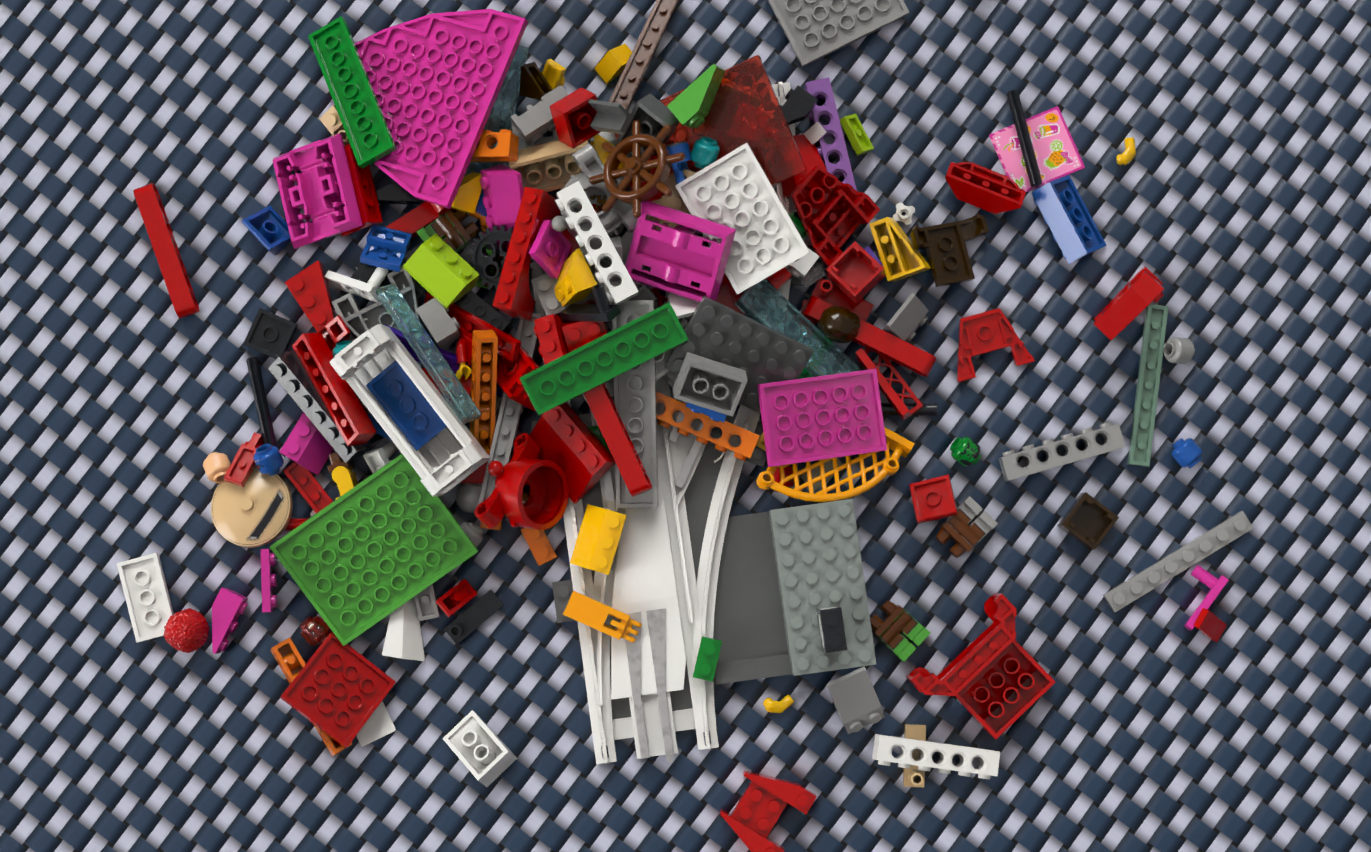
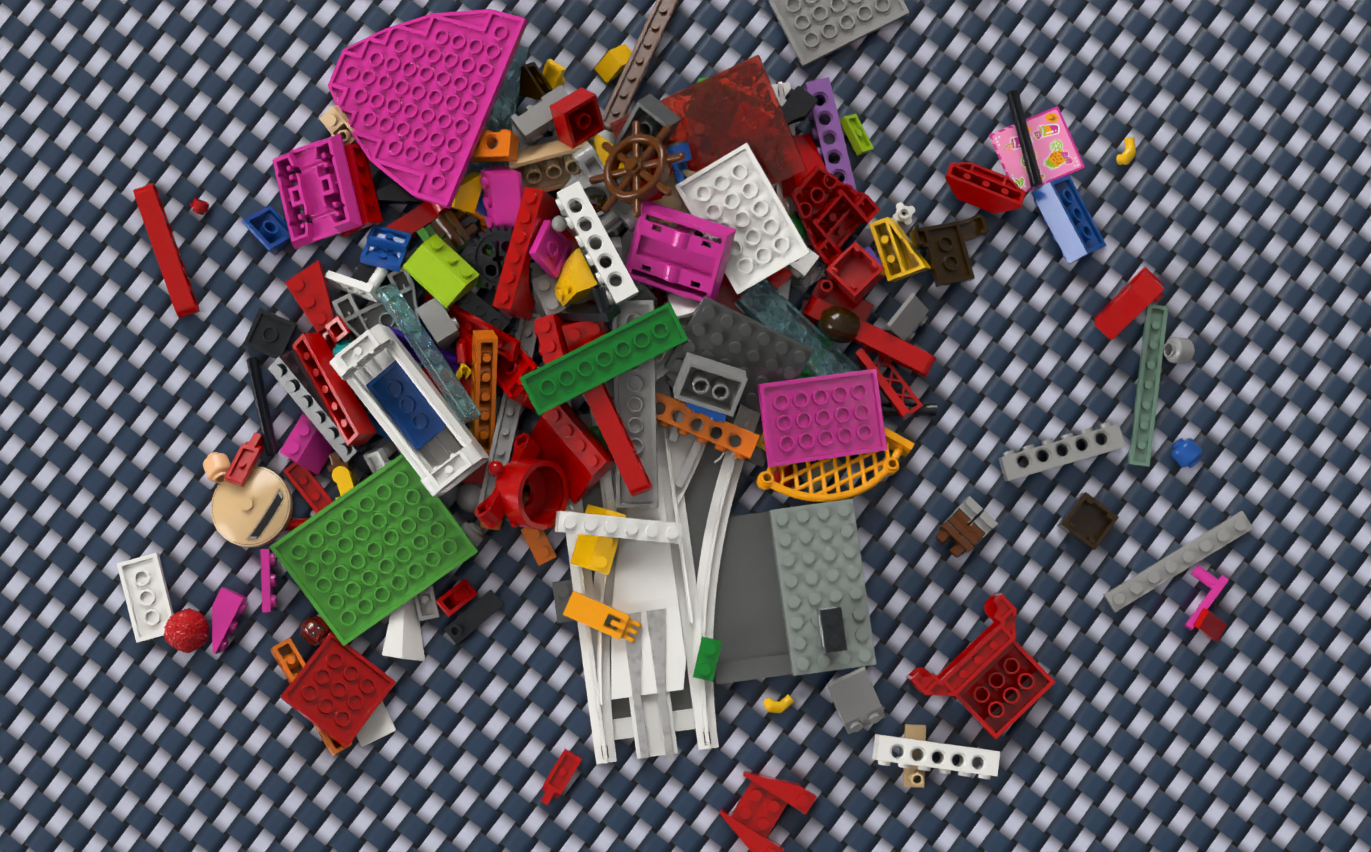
(200, 206): none -> red plate
(268, 459): blue head -> none
(352, 92): green plate -> none
(479, 748): white slope -> none
(560, 775): none -> red hinge
(610, 117): dark grey panel -> none
(618, 527): none -> white arch
(696, 100): bright green slope -> none
(704, 152): teal head -> none
(815, 133): white sticker -> none
(894, 624): reddish brown hips -> none
(933, 499): red tile -> none
(965, 451): green head -> none
(984, 334): red wing -> none

